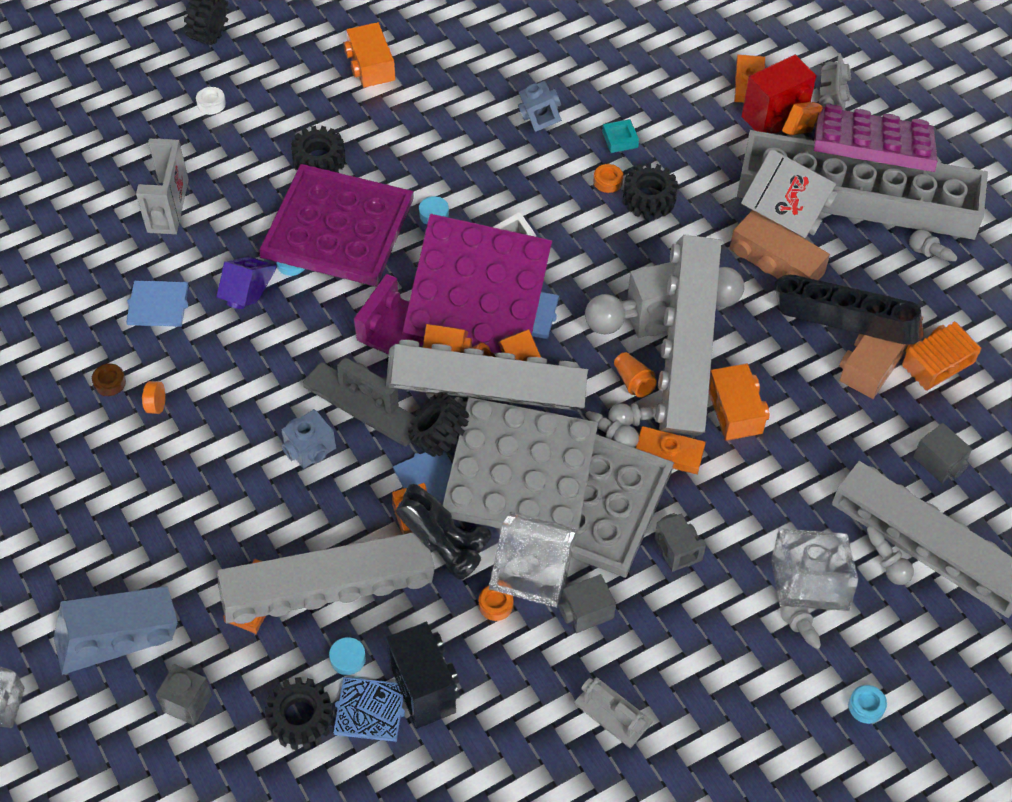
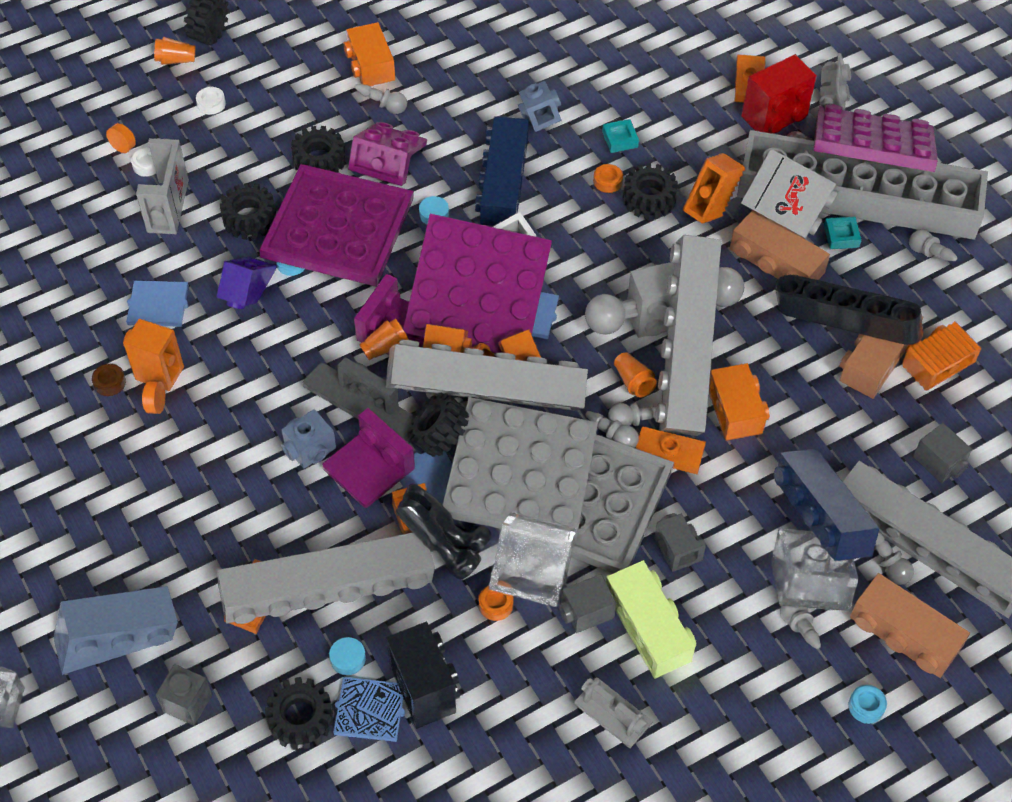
(121, 138): none -> orange tile
(143, 162): none -> white tile
(153, 353): none -> orange brick
(173, 51): none -> orange cone
(247, 198): none -> black tyre
(371, 460): none -> magenta bracket
(383, 339): none -> orange cone
(384, 152): none -> magenta bracket
(393, 102): none -> light grey bar
(504, 170): none -> dark blue brick
(651, 619): none -> yellowish green brick
(713, 188): none -> orange brick
(802, 118): orange plate -> none
(826, 505): none -> dark blue brick
(842, 233): none -> teal plate
(909, 625): none -> nougat brick

